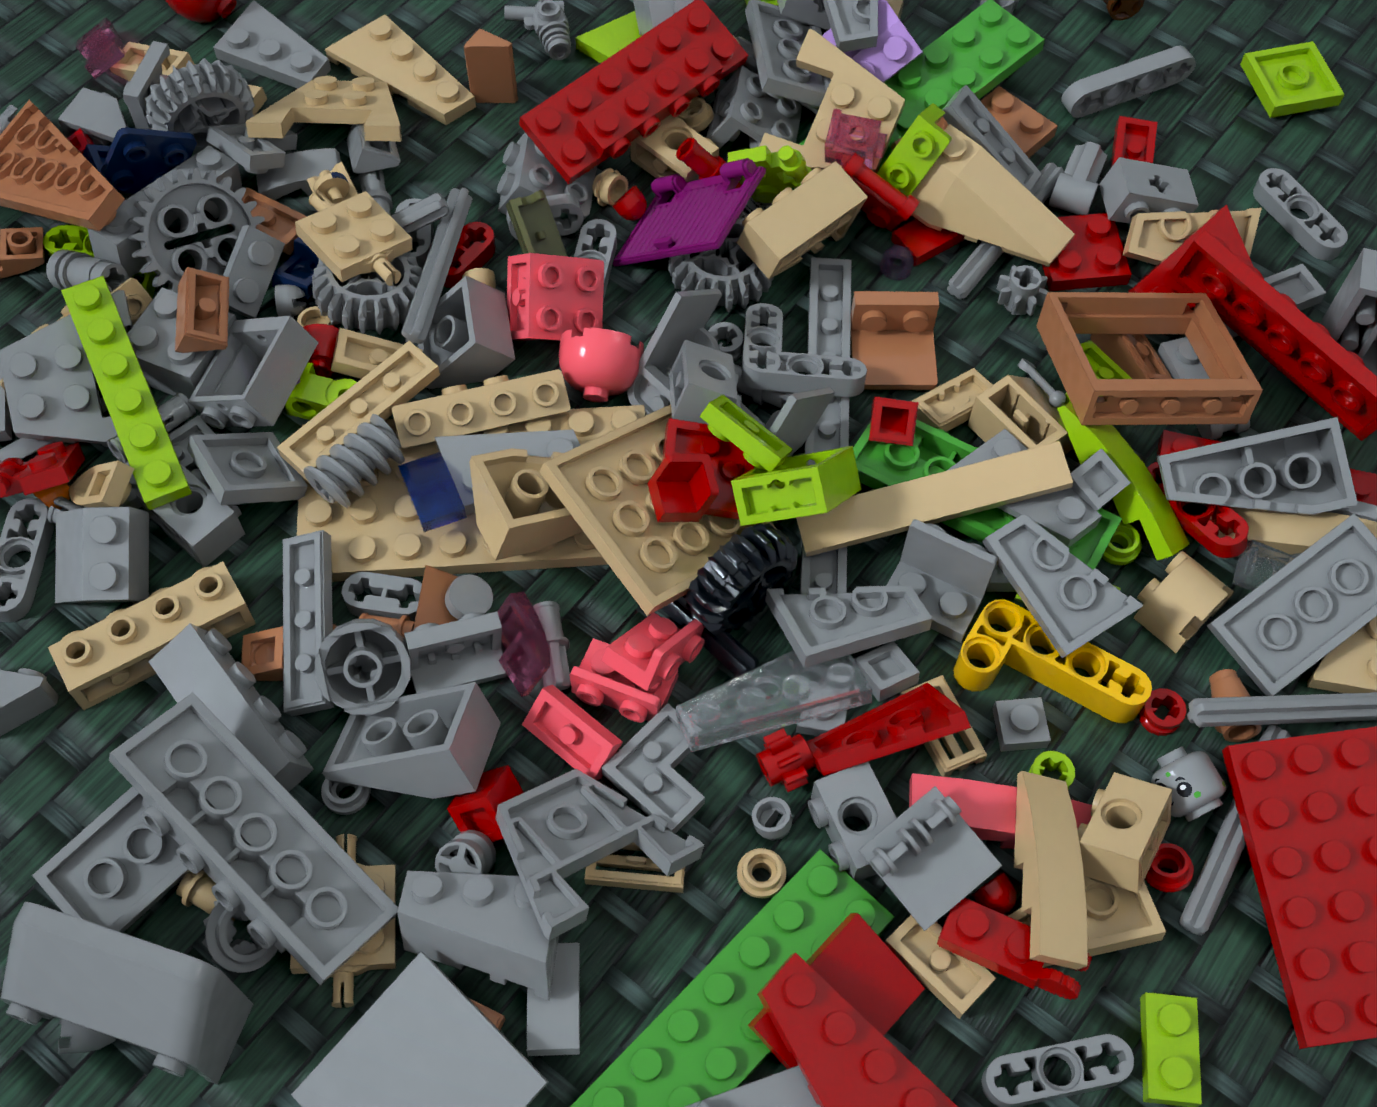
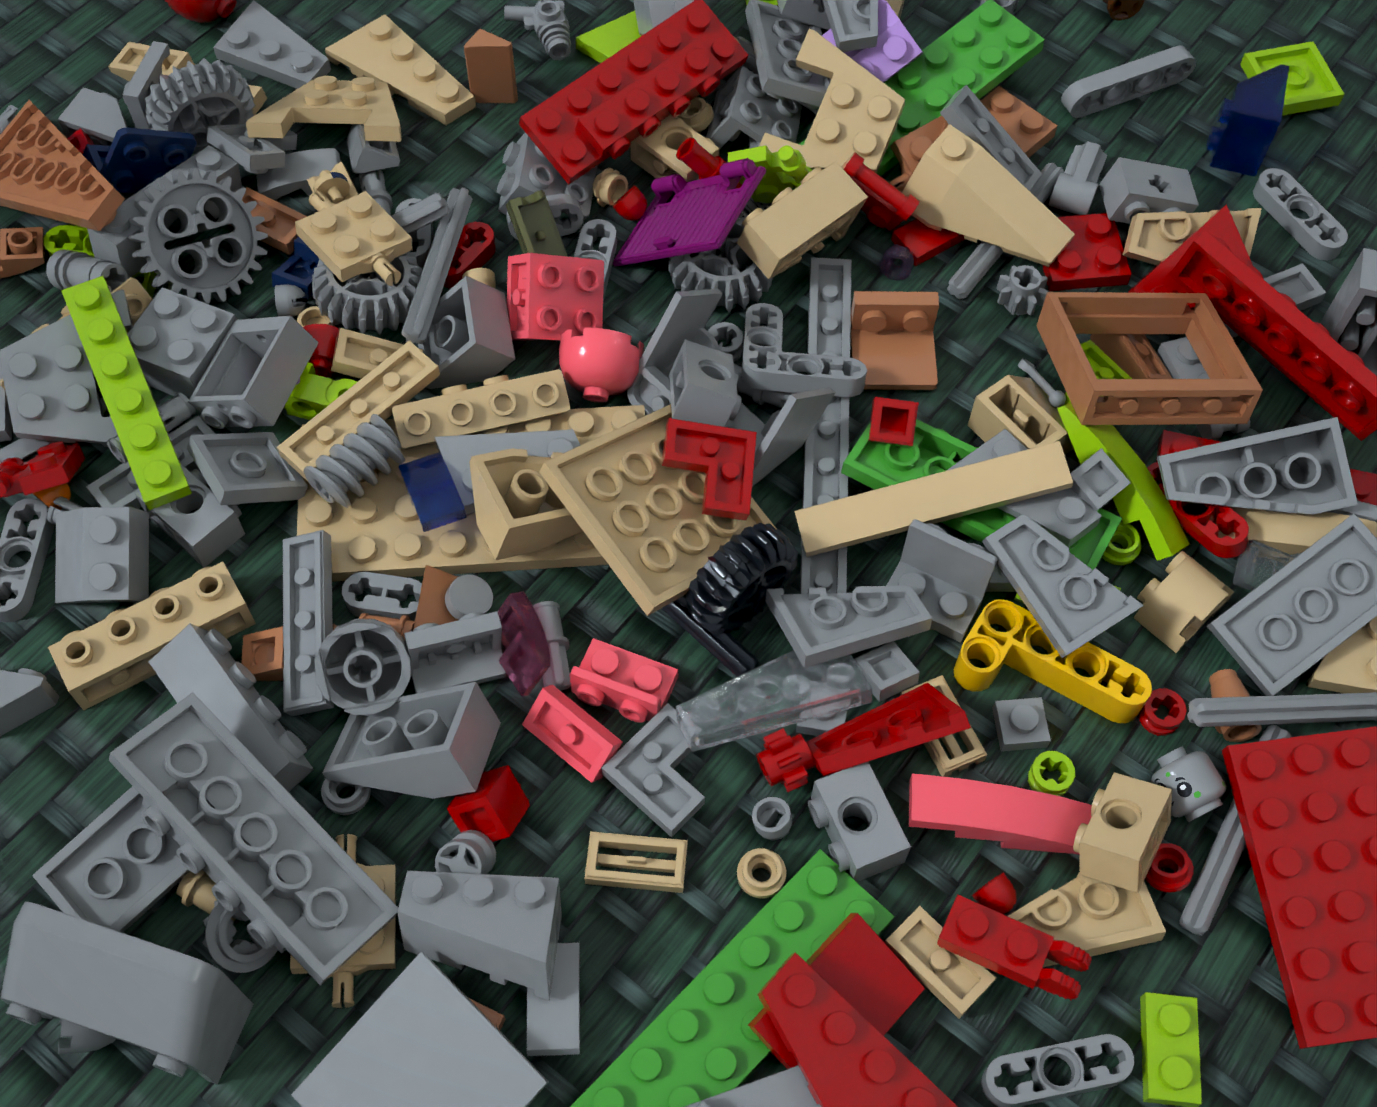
(101, 48): clear pink slope -> none
(102, 485): tan plate -> none
(202, 312): nougat slope -> none
(251, 269): light grey plate -> none
(571, 827): light grey wing -> none
(654, 650): coral bracket -> none
(683, 488): red panel -> none
(733, 424): lime plate -> none
(797, 487): lime window -> none
(841, 146): clear pink brick -> none
(916, 151): lime bracket -> none
(930, 857): light grey hinge -> none
(952, 401): tan plate -> none
(1052, 871): tan slope -> none
(1134, 139): red plate -> none
(1248, 122): none -> clear blue slope

